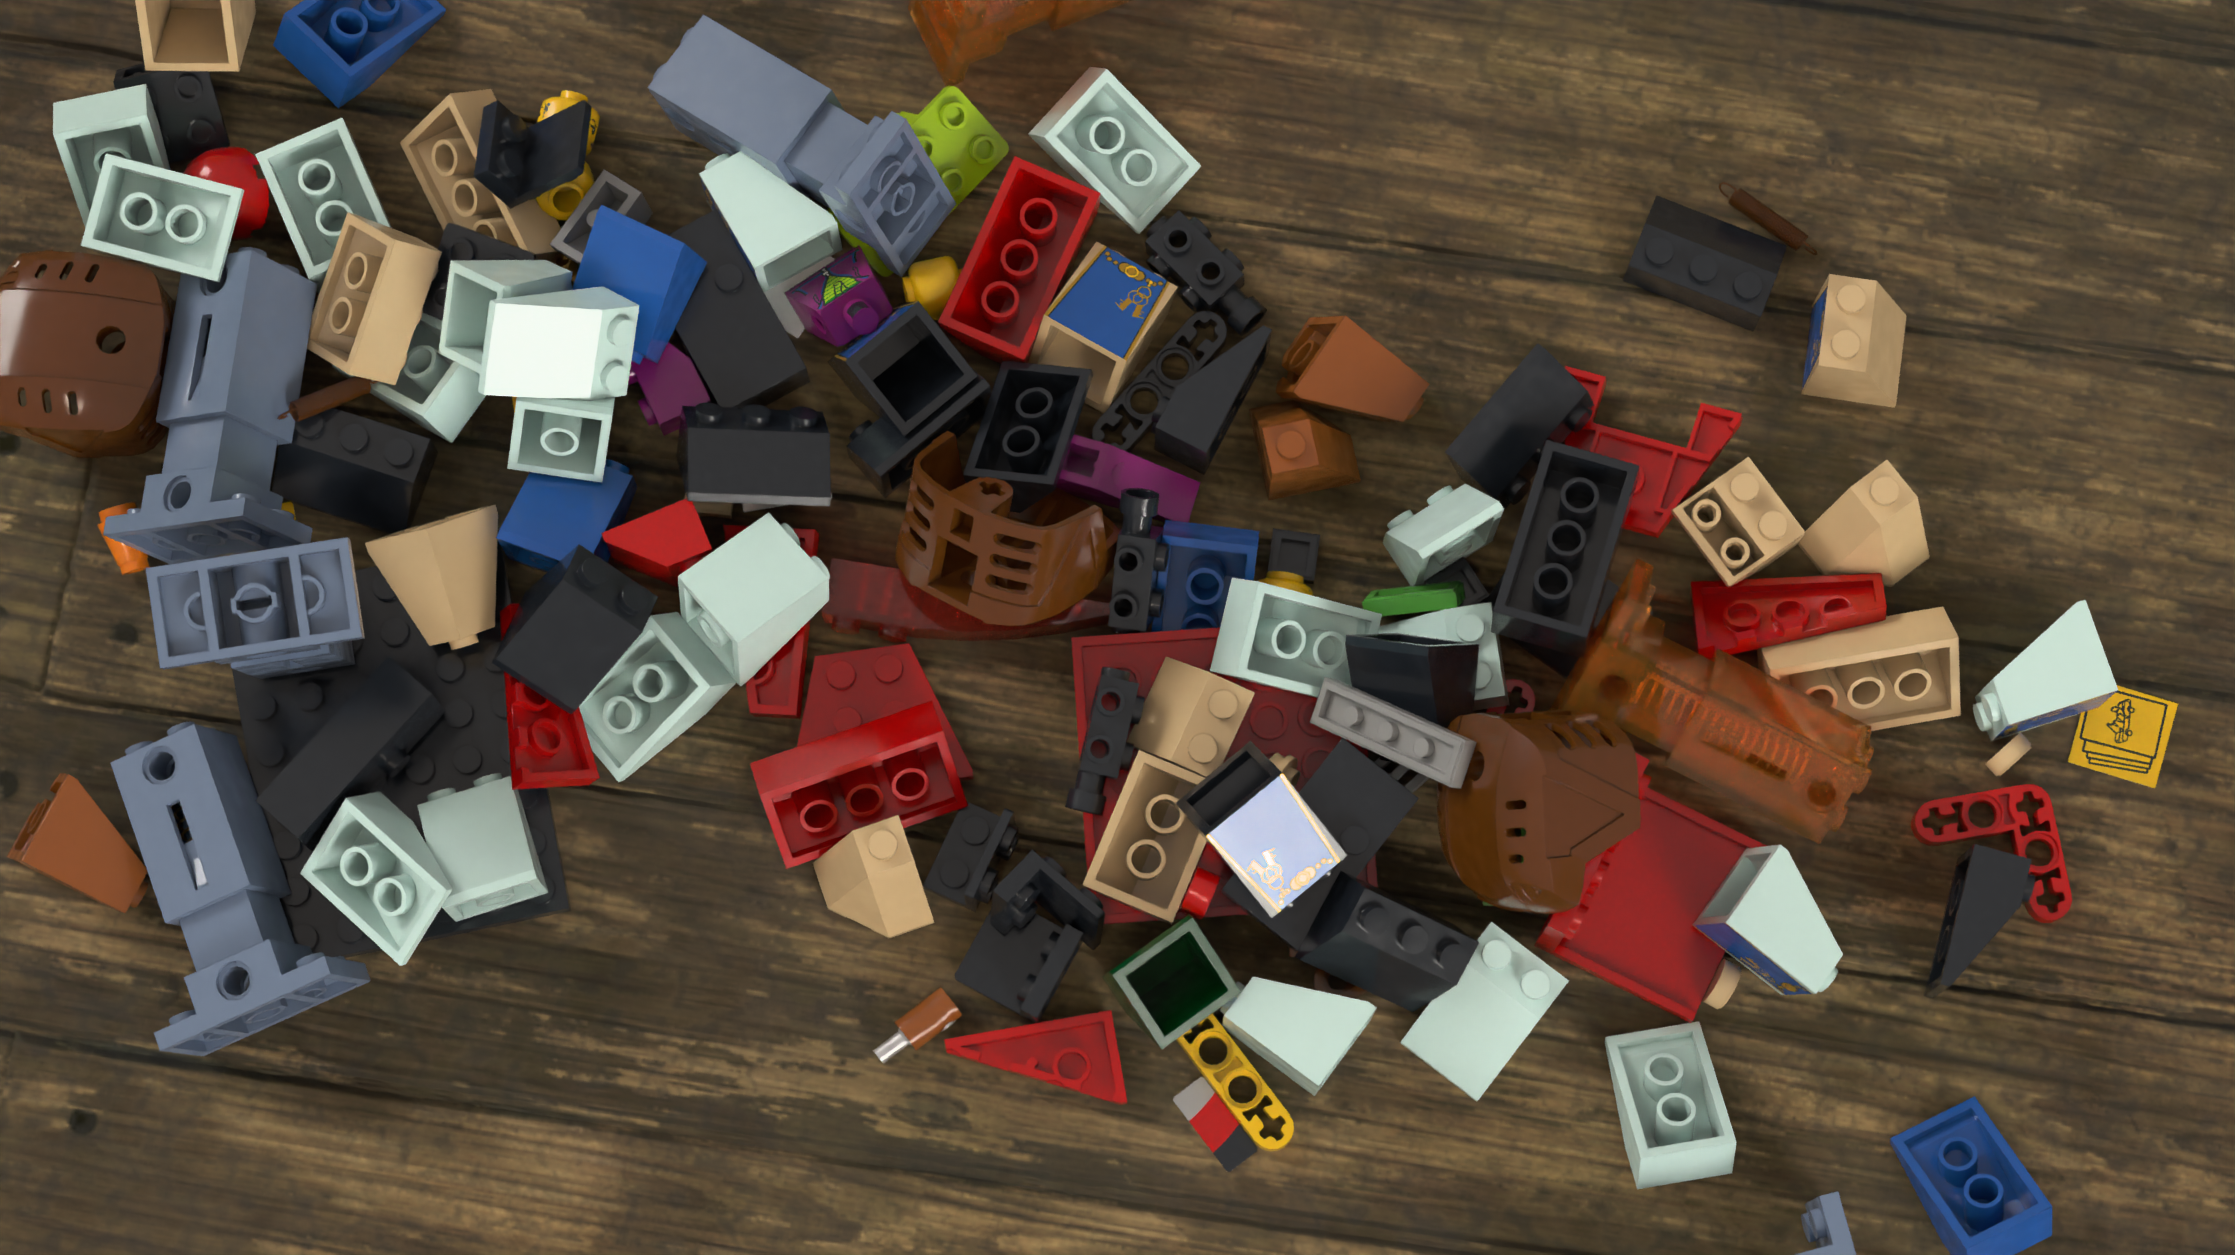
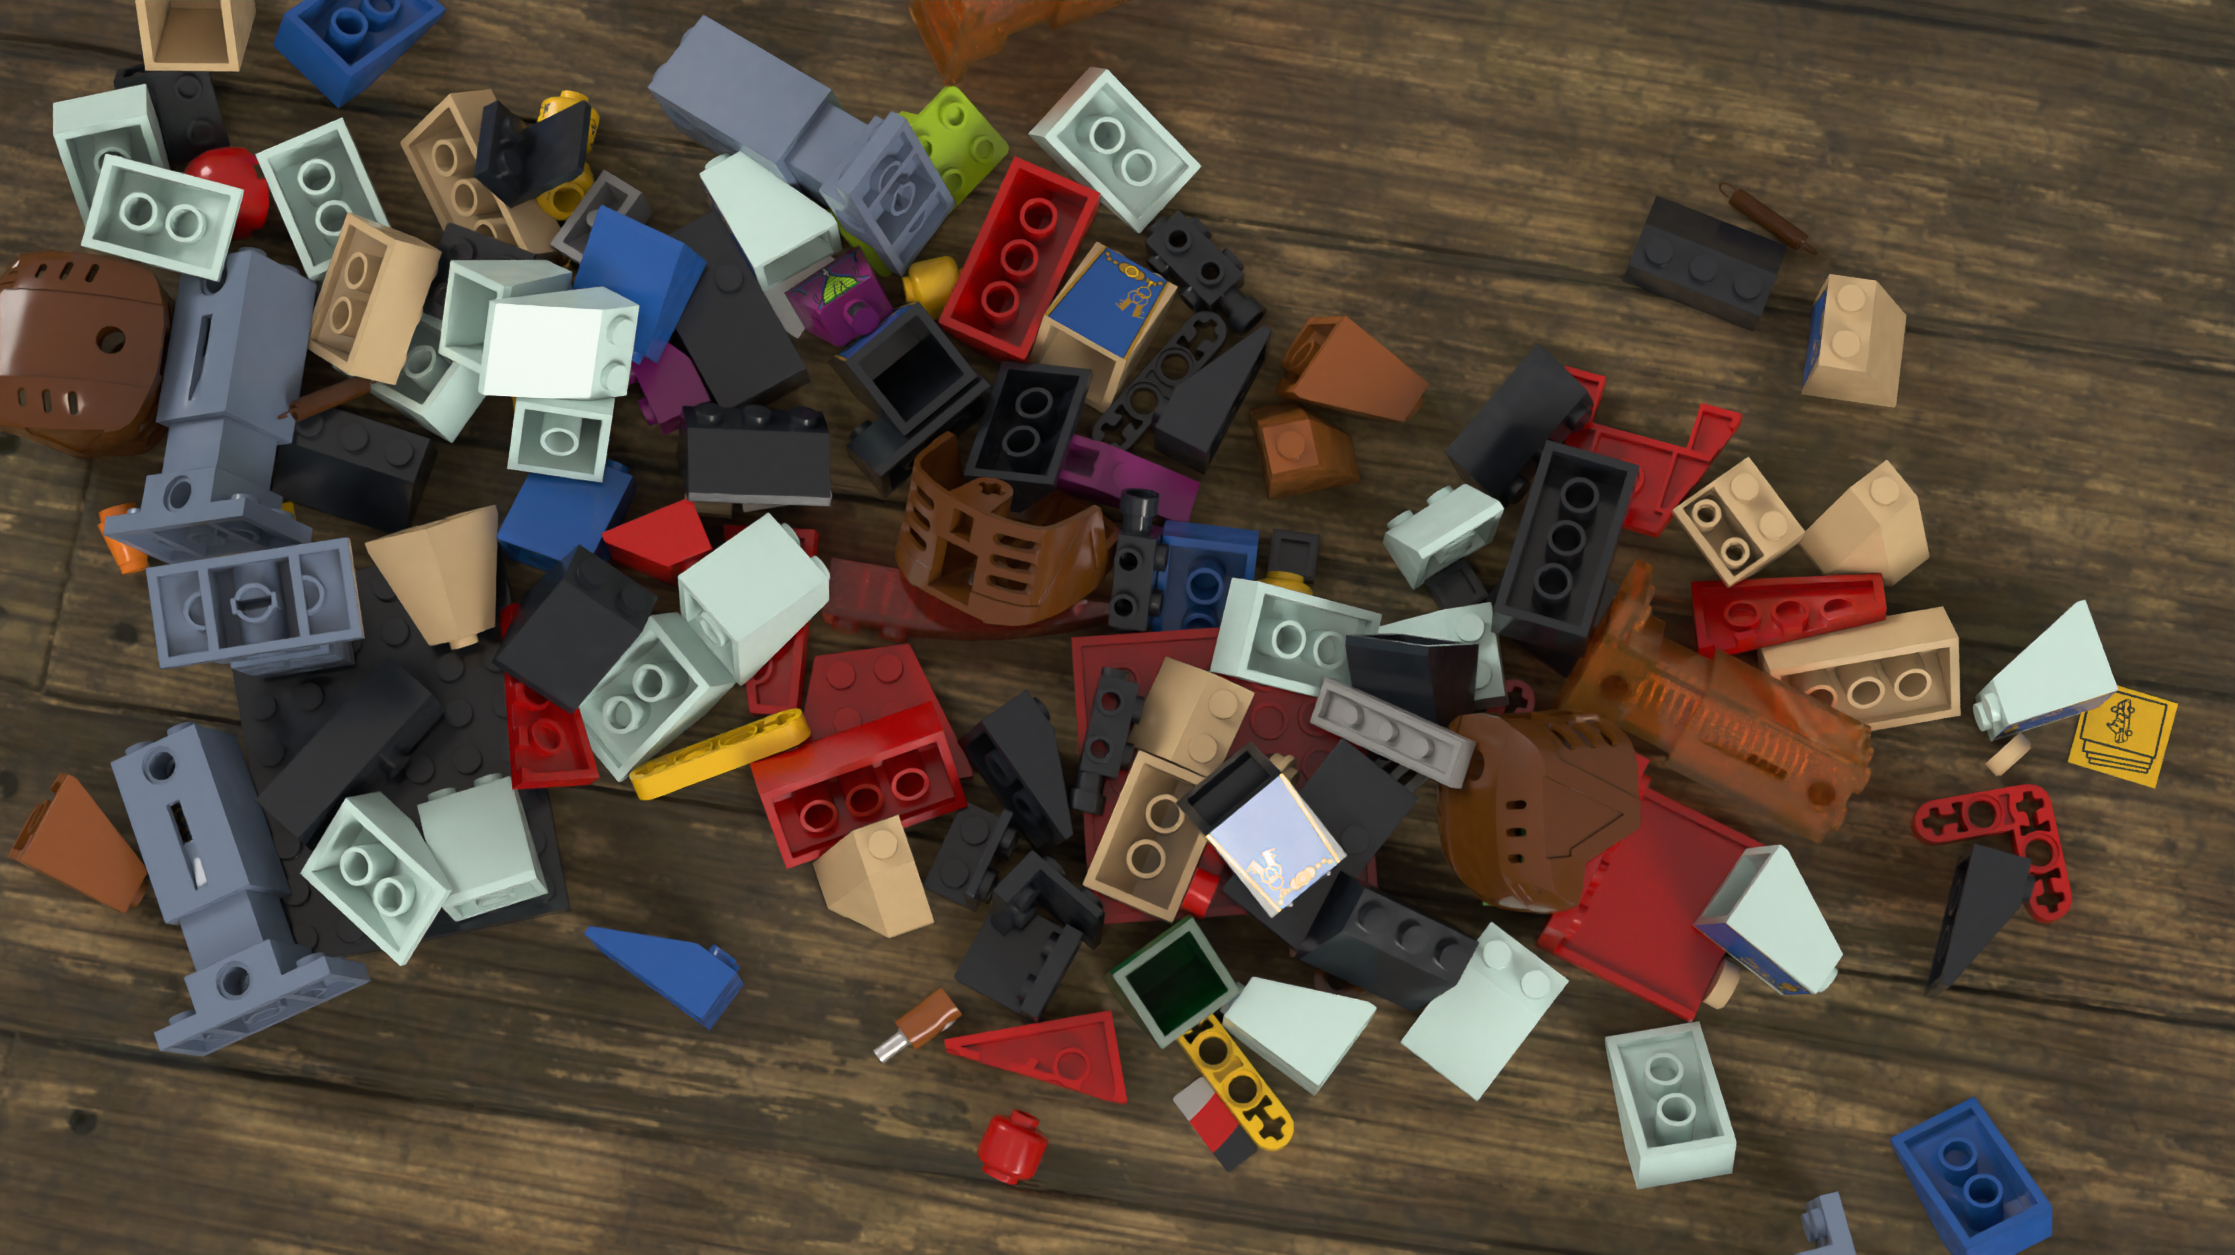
(680, 971): none -> blue slope
(720, 754): none -> yellow beam
(1012, 1147): none -> red head
(1022, 767): none -> black slope
(1415, 598): bright green tile -> none

